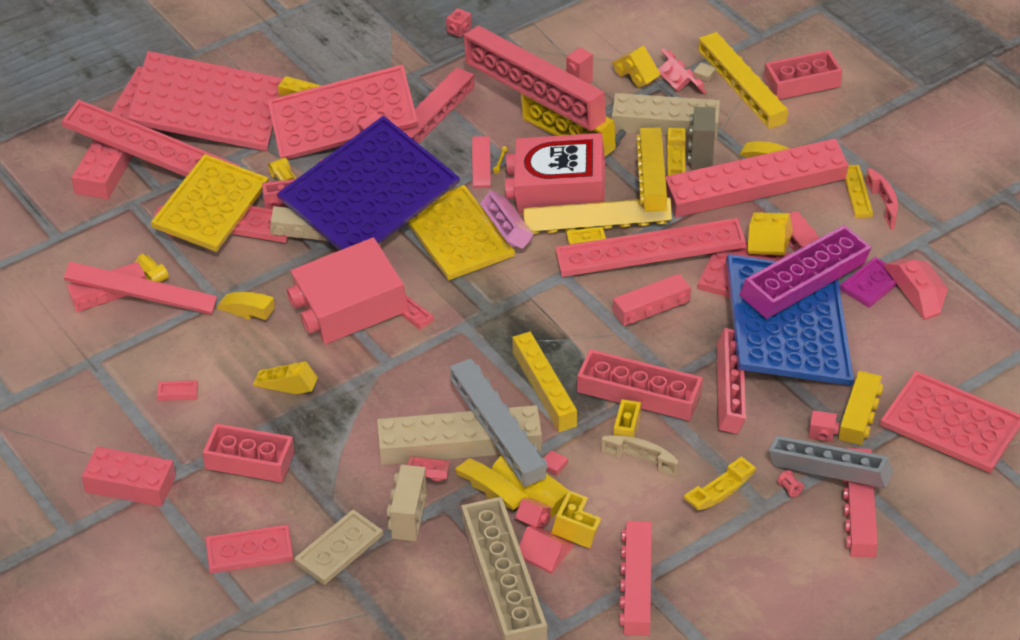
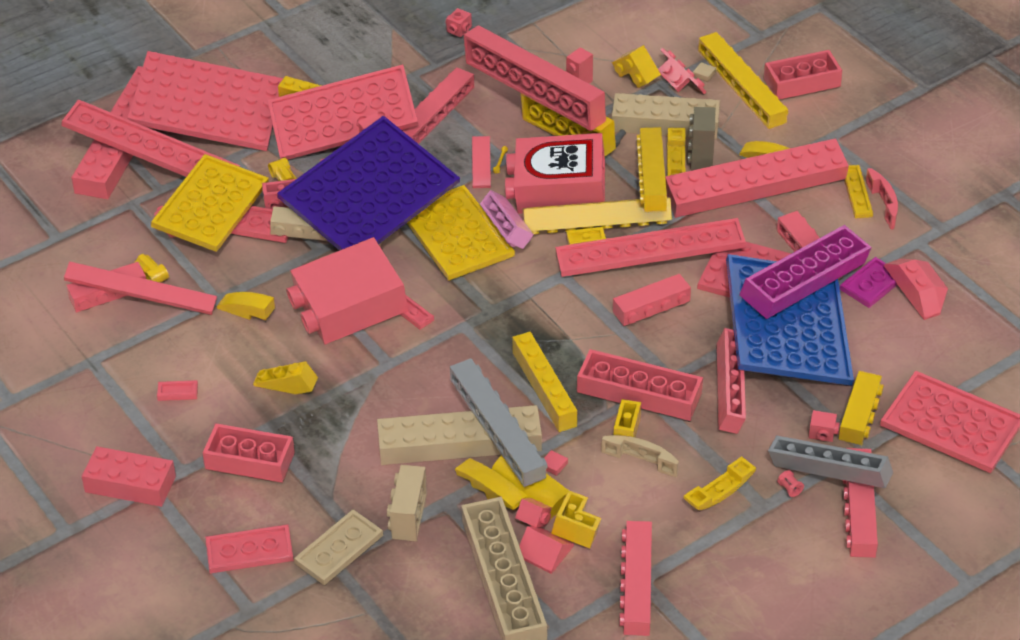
(435, 468): coral plate -> none
(769, 233): yellow slope -> none

